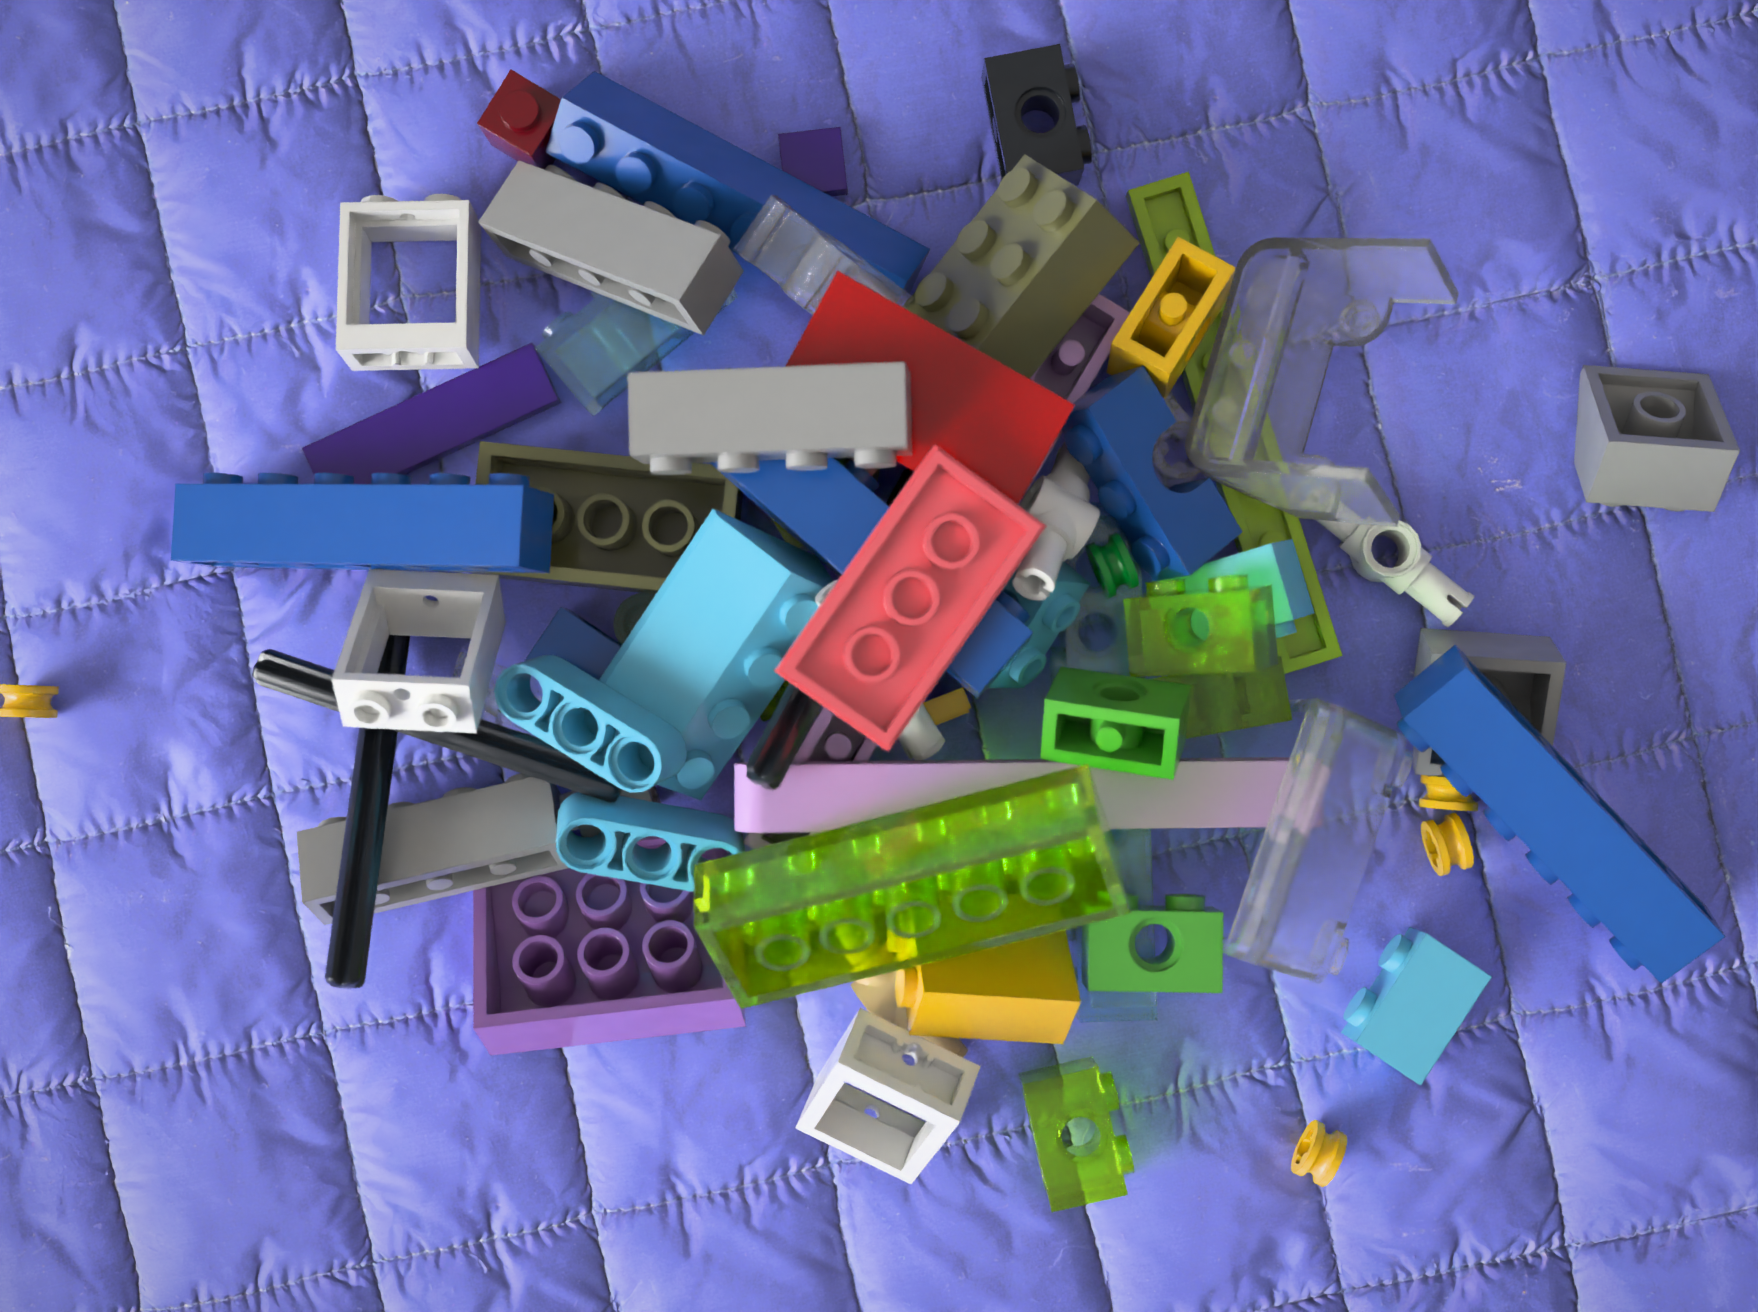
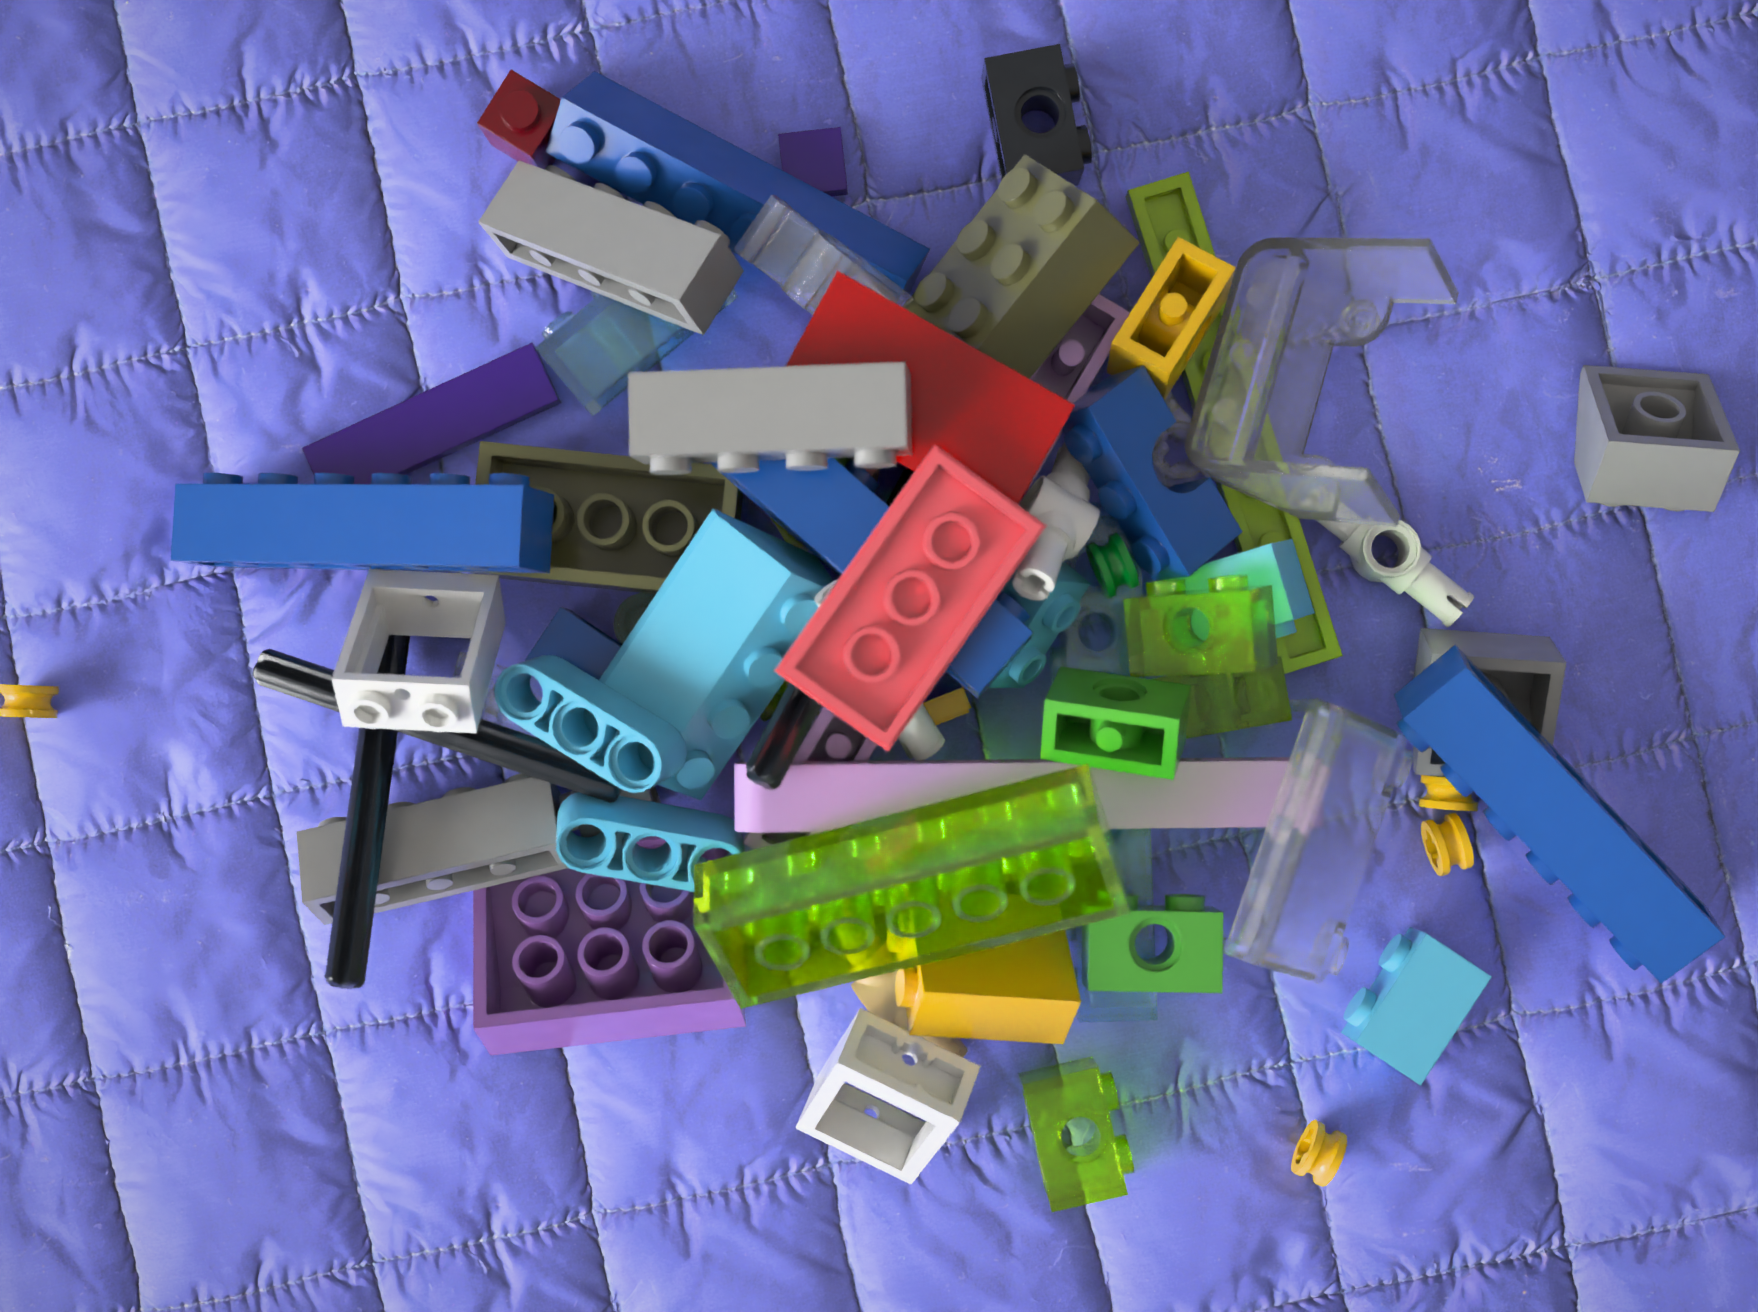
(407, 344): white window -> none

